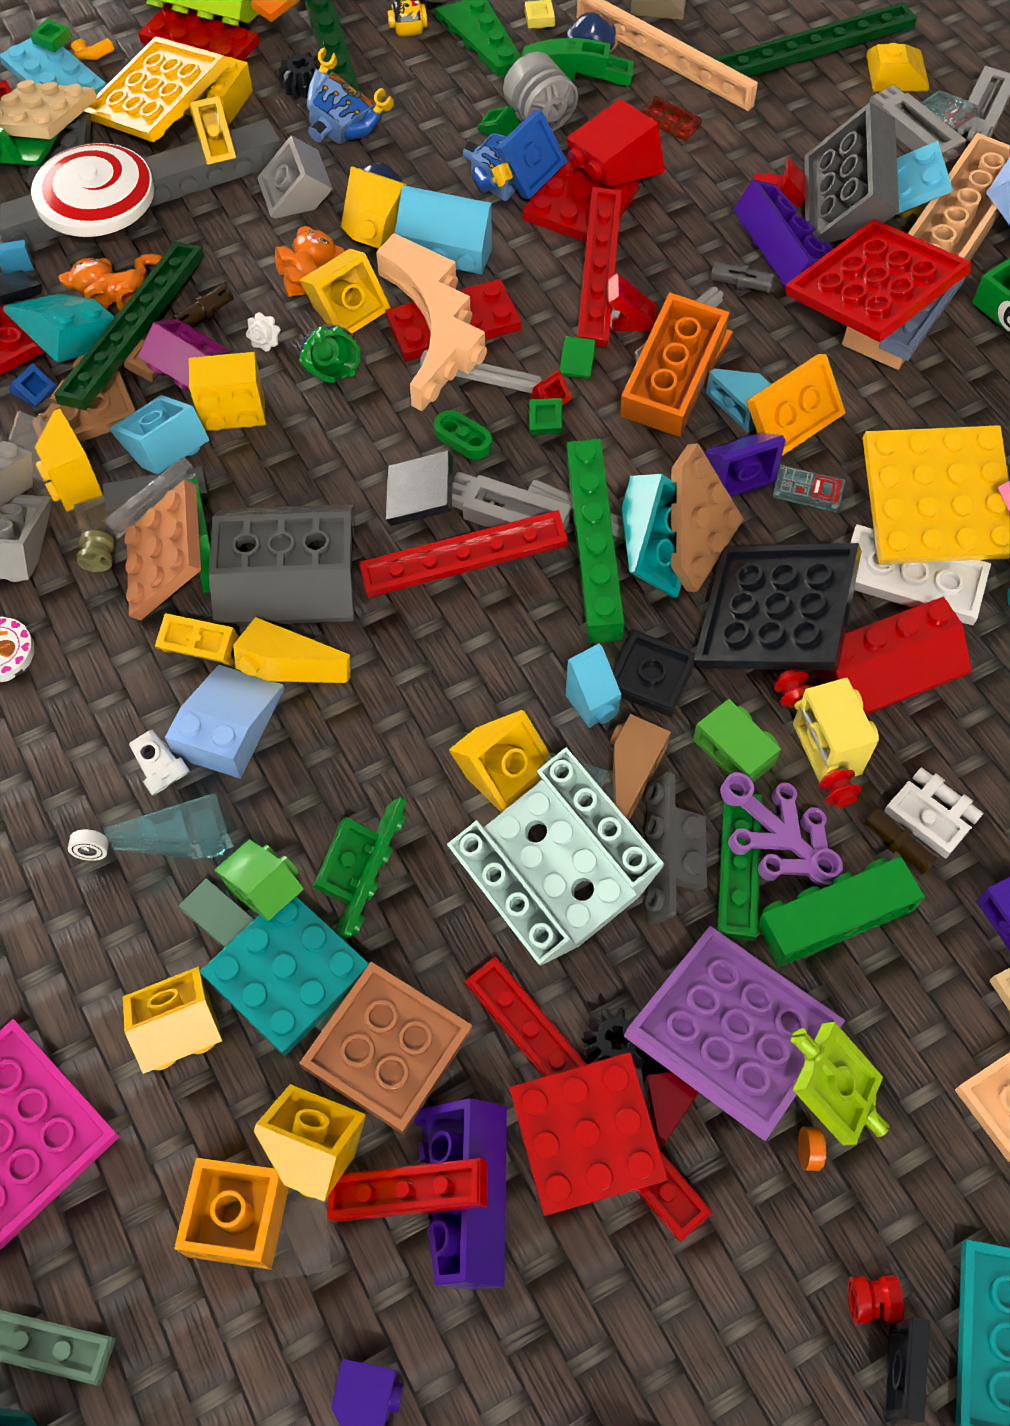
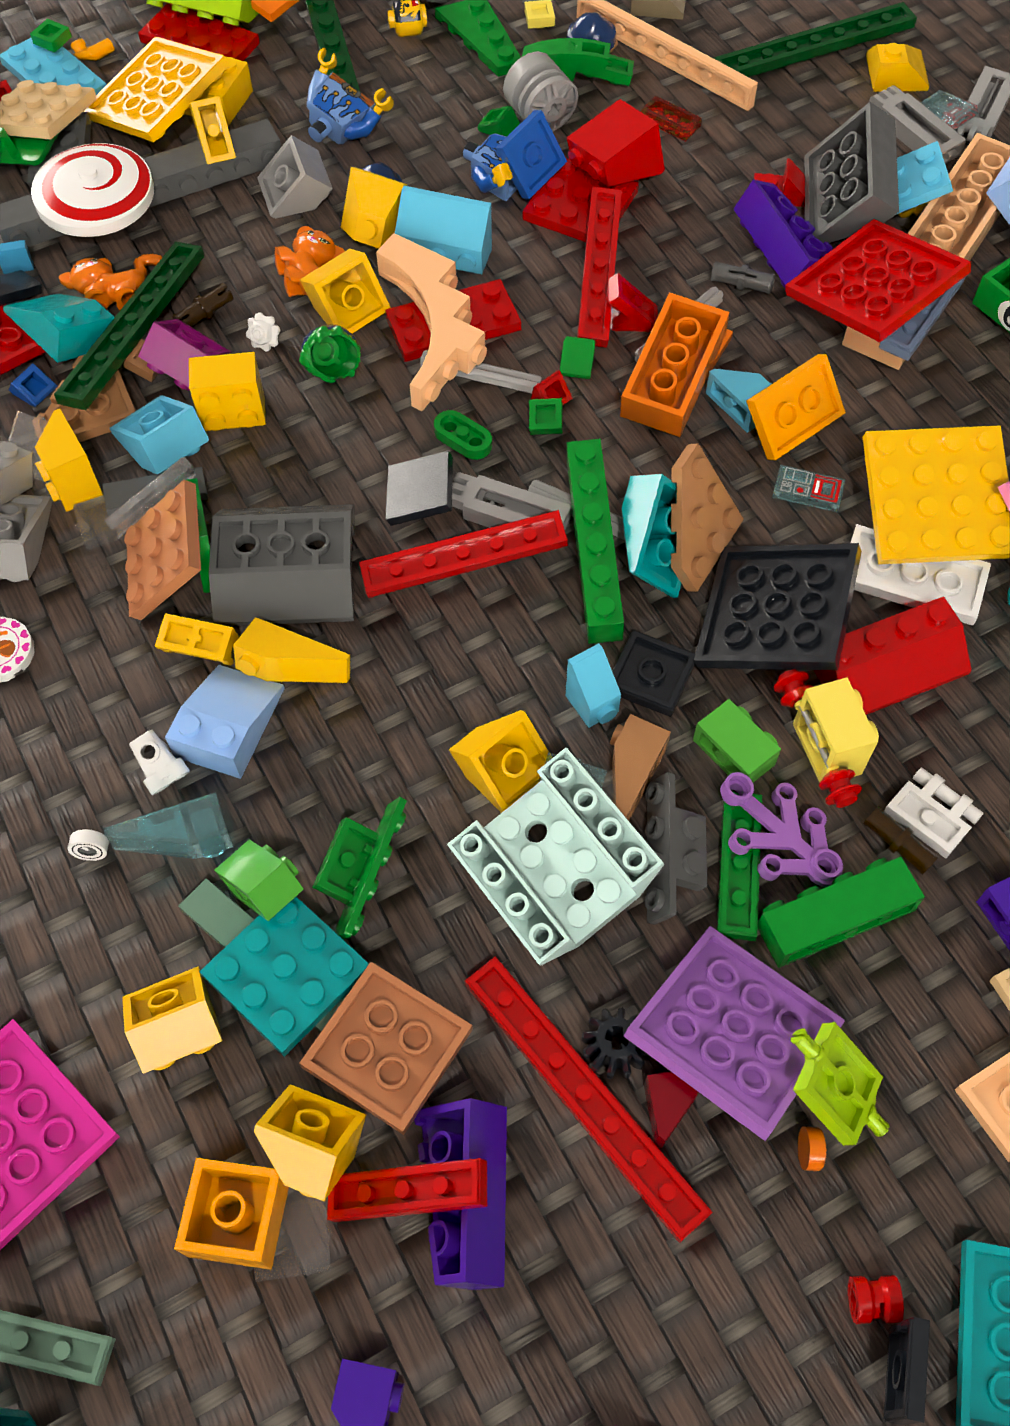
(95, 551): olive wheel -> none
(297, 74): black gear -> none
(588, 1134): red plate -> none
(747, 462): dark purple slope -> none

